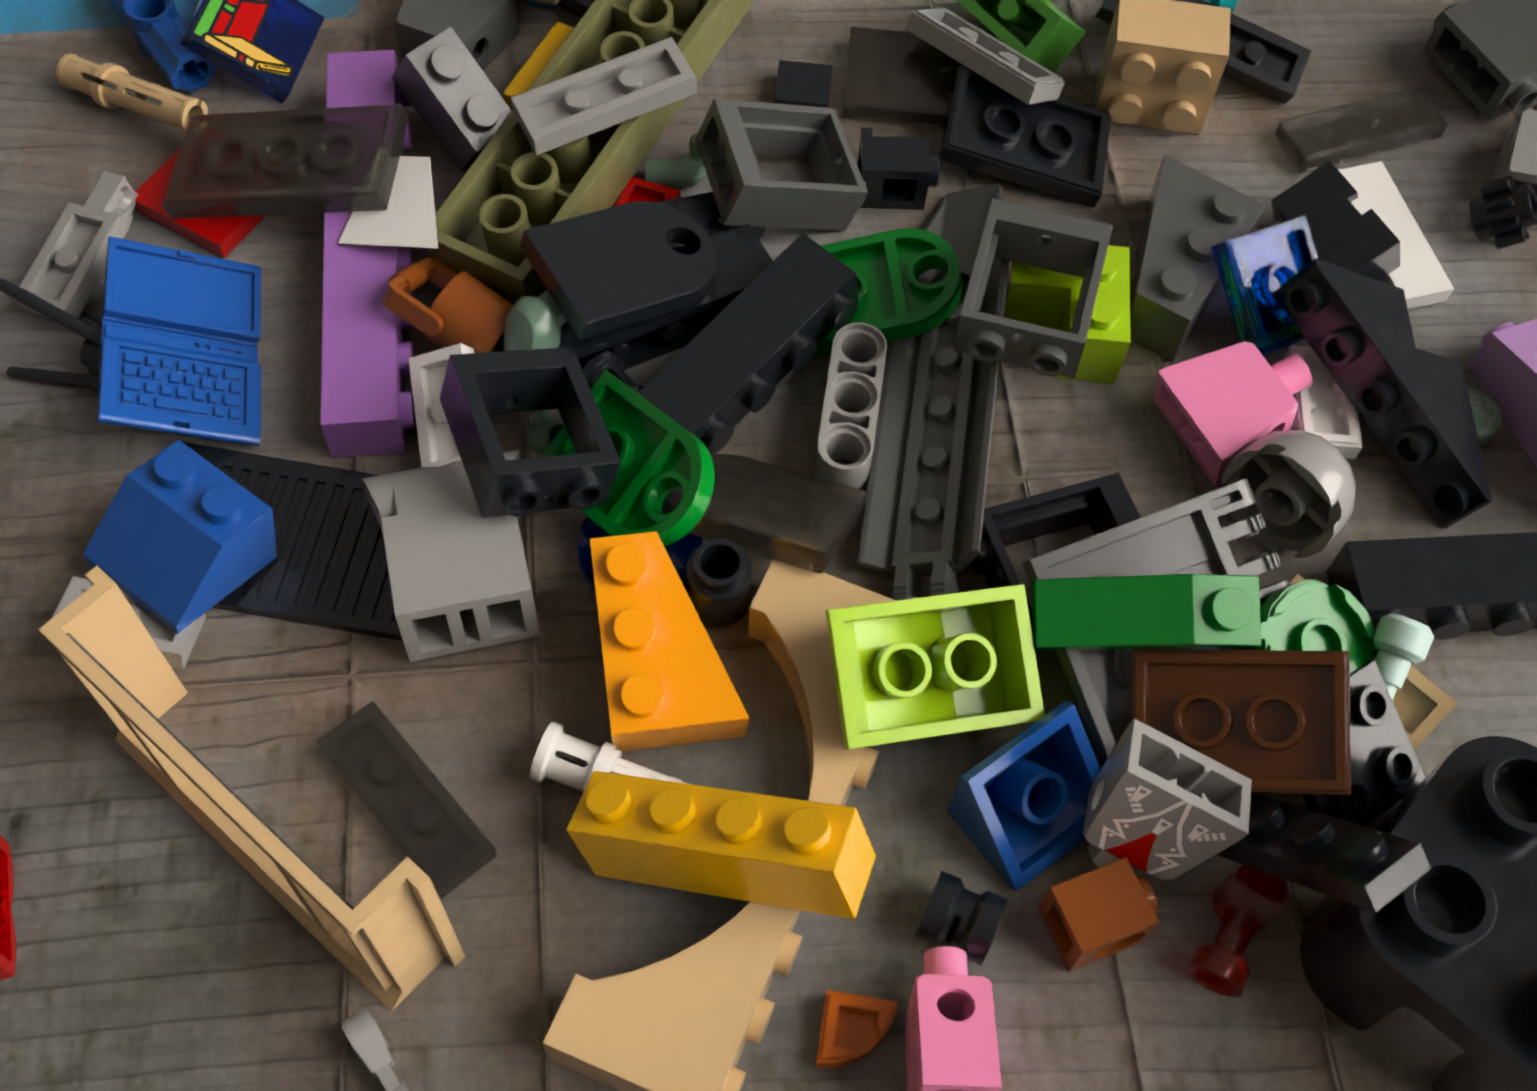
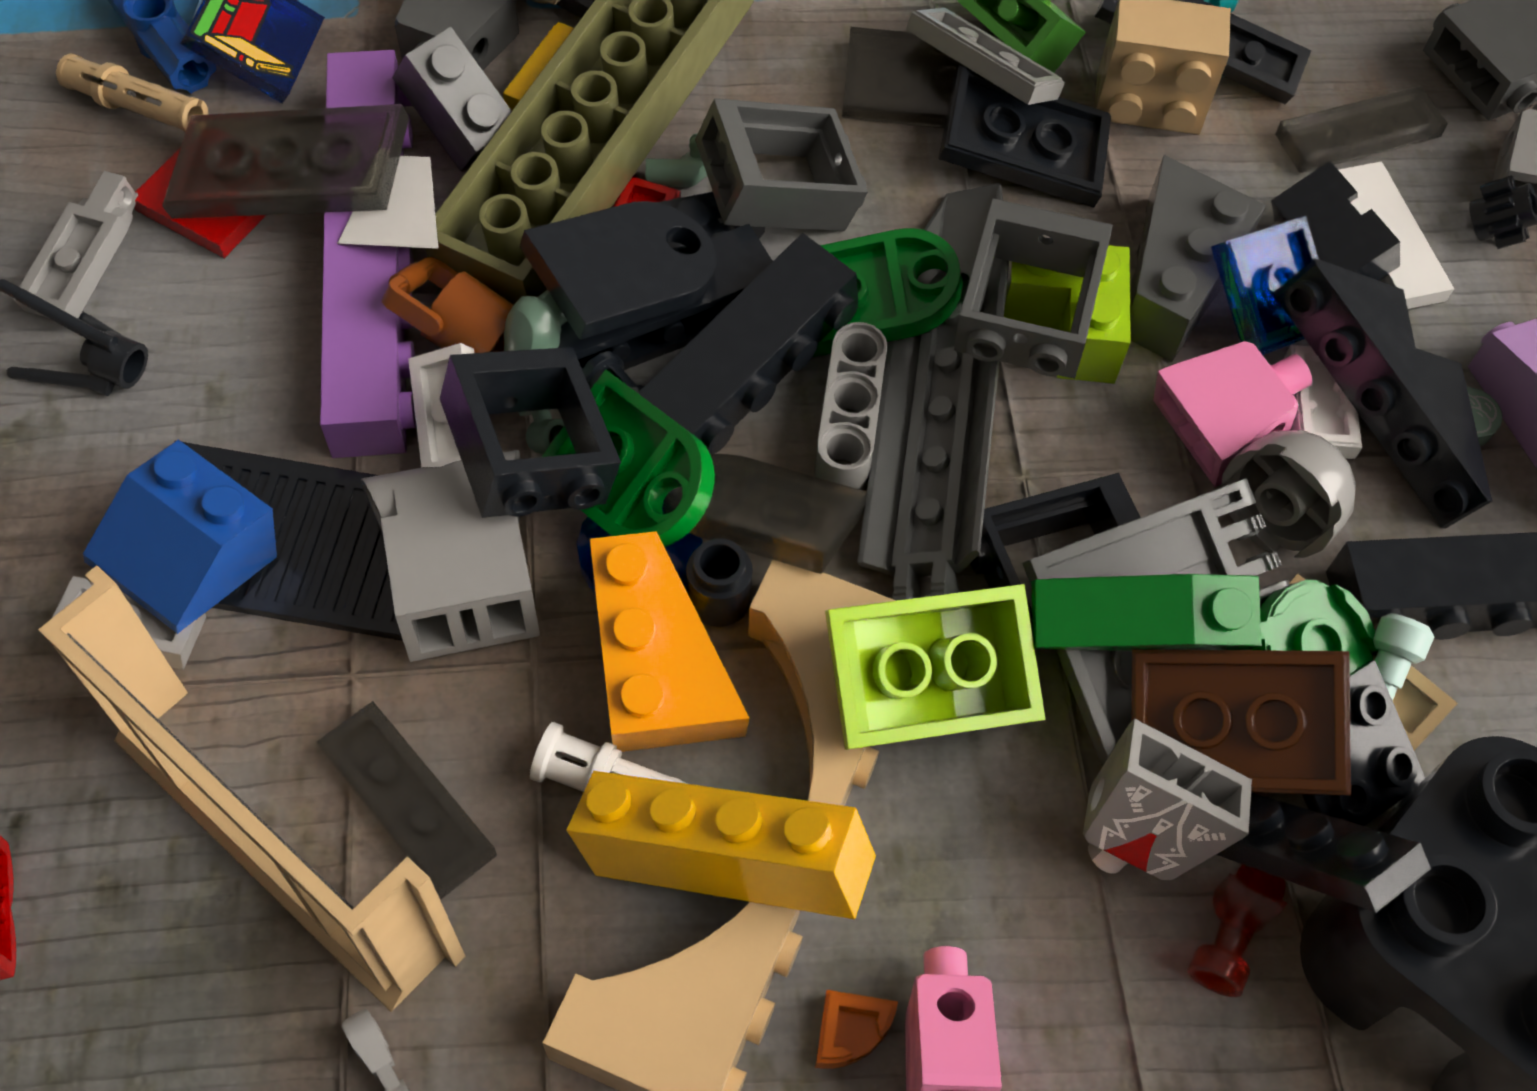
(180, 343): blue piece -> none
(604, 95): light grey plate -> none
(803, 84): black tile -> none
(896, 170): black brick -> none
(978, 919): black wheel -> none
(1029, 797): blue slope -> none
(1099, 913): dark orange brick -> none

